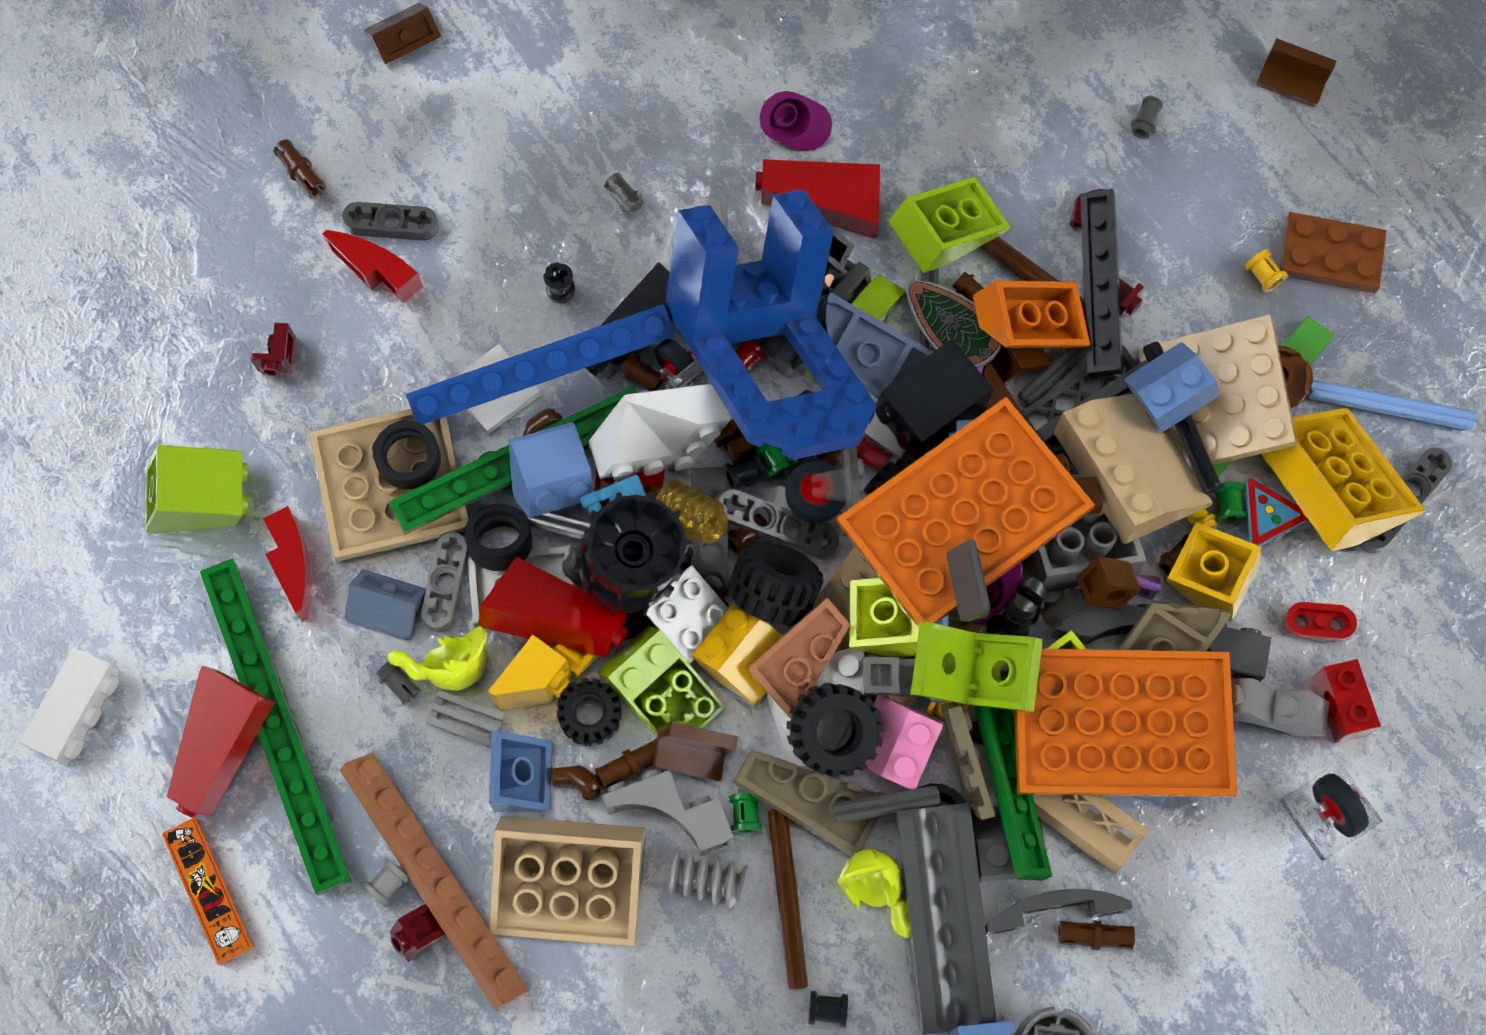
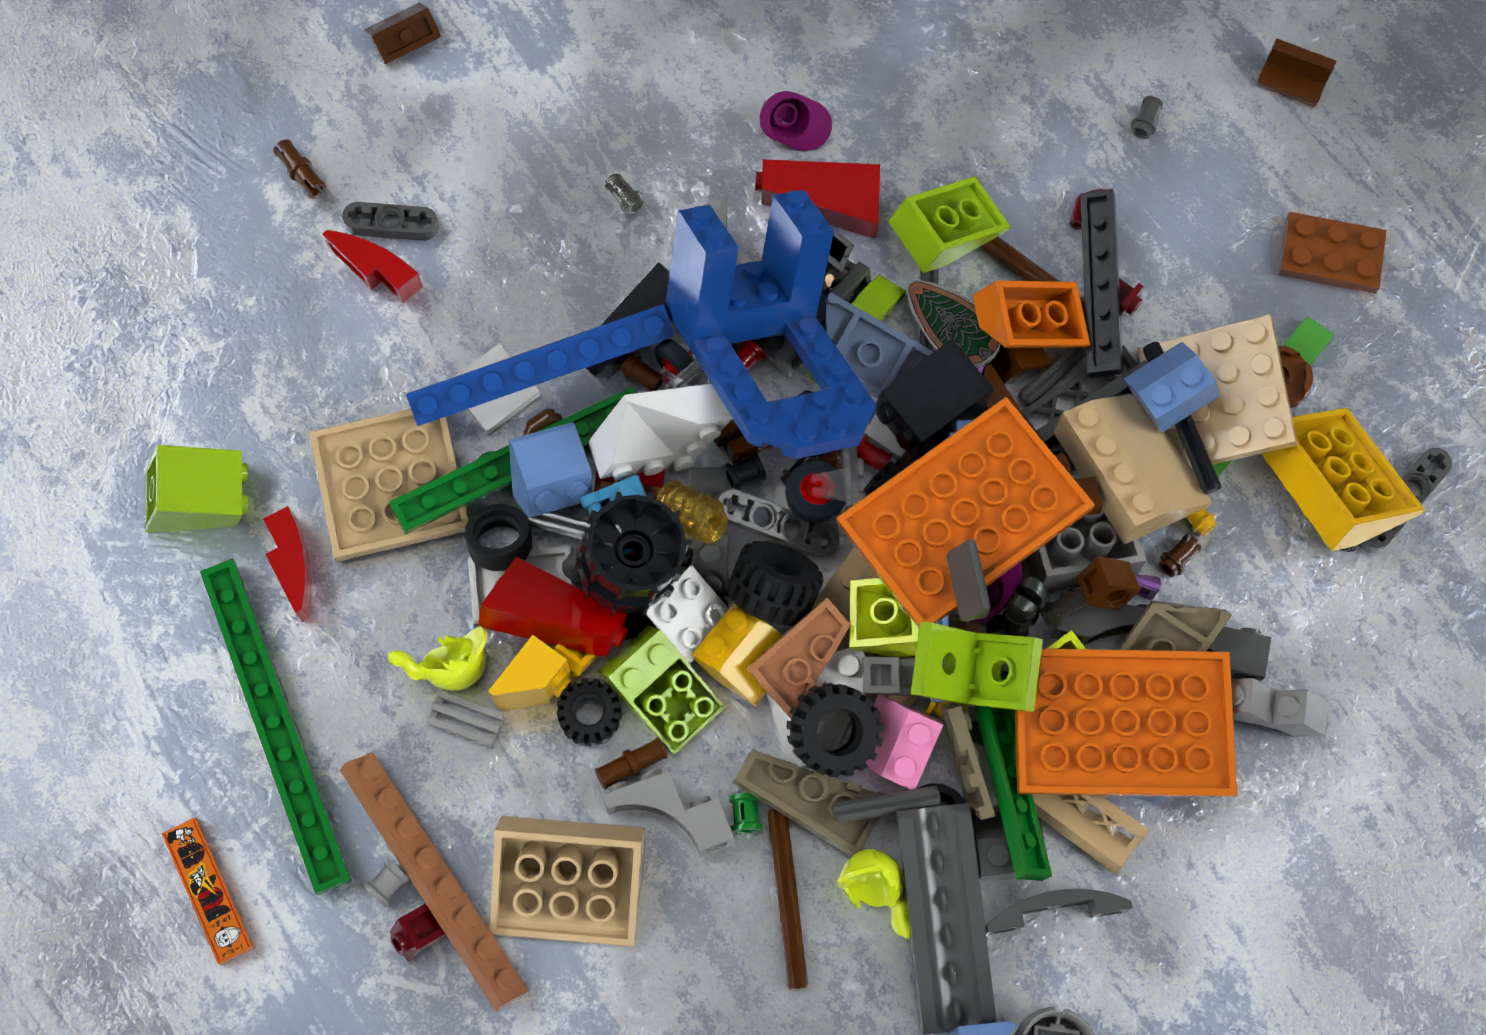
(71, 707): white brick -> none
(215, 740): red slope -> none
(280, 352): dark red bracket -> none
(383, 603): sand blue panel -> none
(397, 682): dark grey pin -> none
(398, 431): black tyre -> none
(431, 604): light grey beam -> none
(519, 773): medium blue slope -> none
(565, 276): black bush -> none
(580, 777): reddish brown arm -> none
(692, 750): reddish brown panel -> none
(706, 879): light grey piece -> none
(740, 537): reddish brown pin -> none
(773, 461): green bush -> none
(828, 1009): black bush -> none
(967, 286): reddish brown pin -> none
(1096, 935): reddish brown pin -> none
(1215, 569): yellow slope -> none
(1230, 503): green bush -> none
(1266, 270): yellow bush -> none
(1269, 512): piece -> none
(1318, 621): red plate -> none
(1331, 811): clear plate -> none
(1350, 703): red brick -> none
(1392, 405): light blue axle -> none

